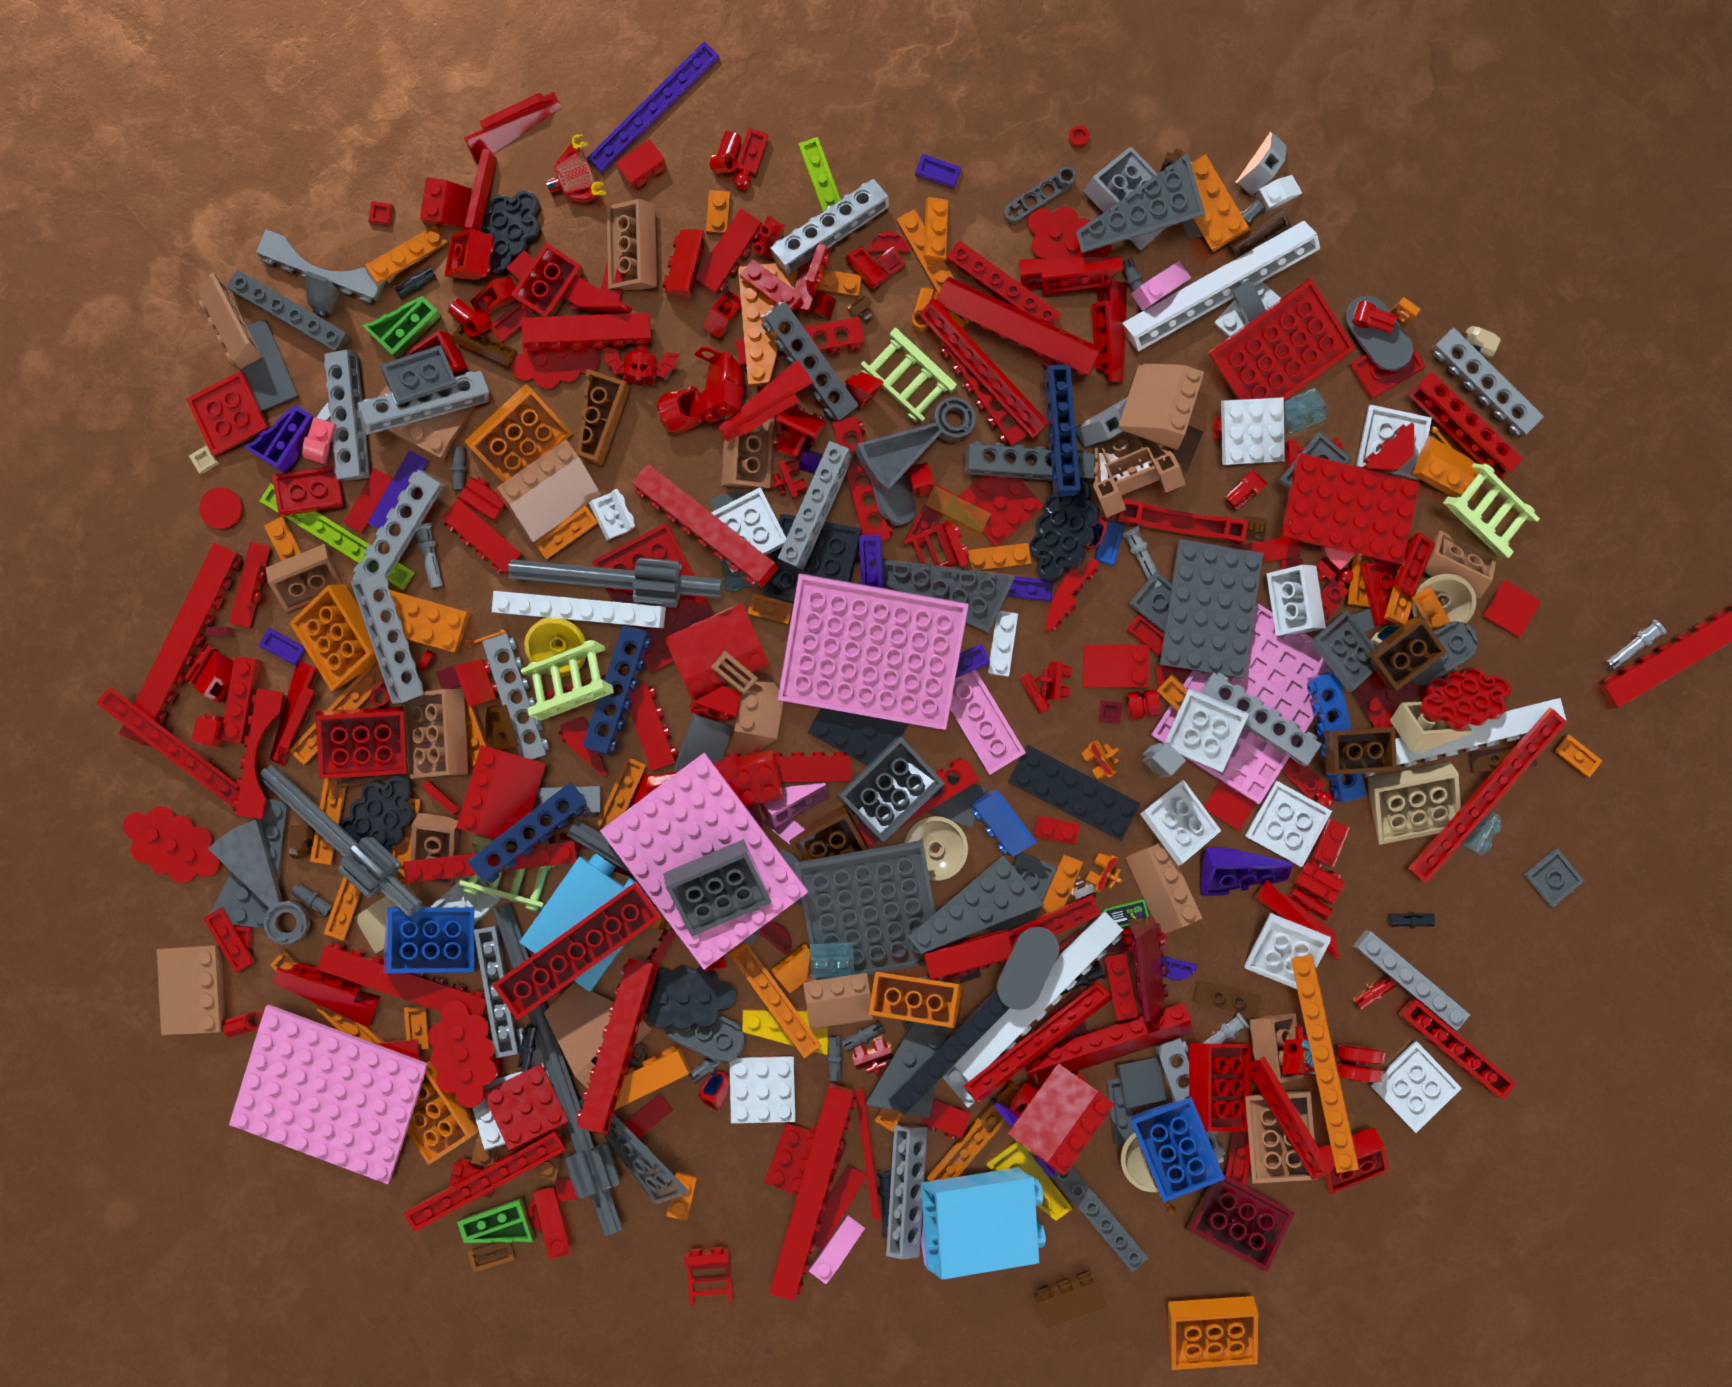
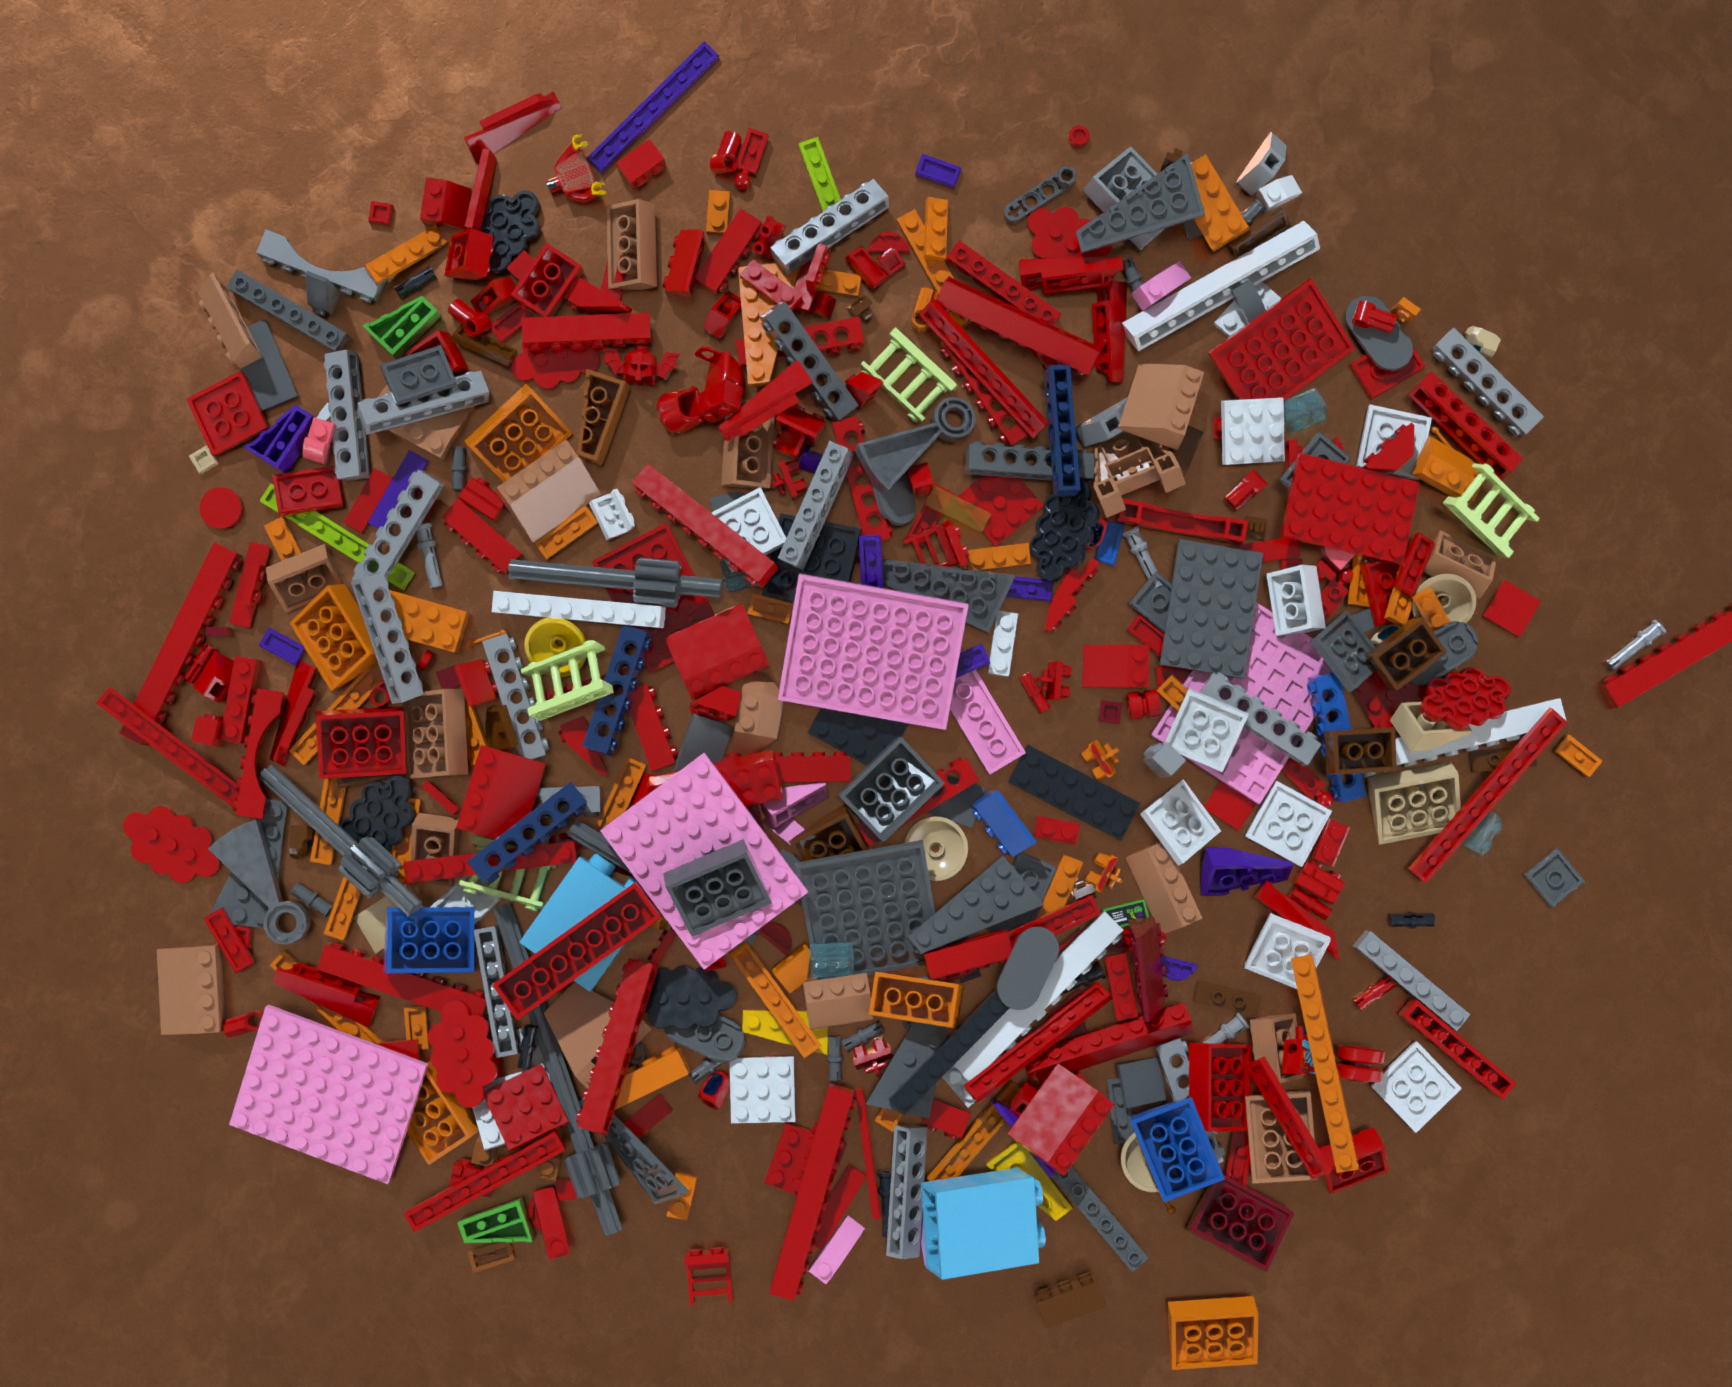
(720, 660): medium nougat tile -> none

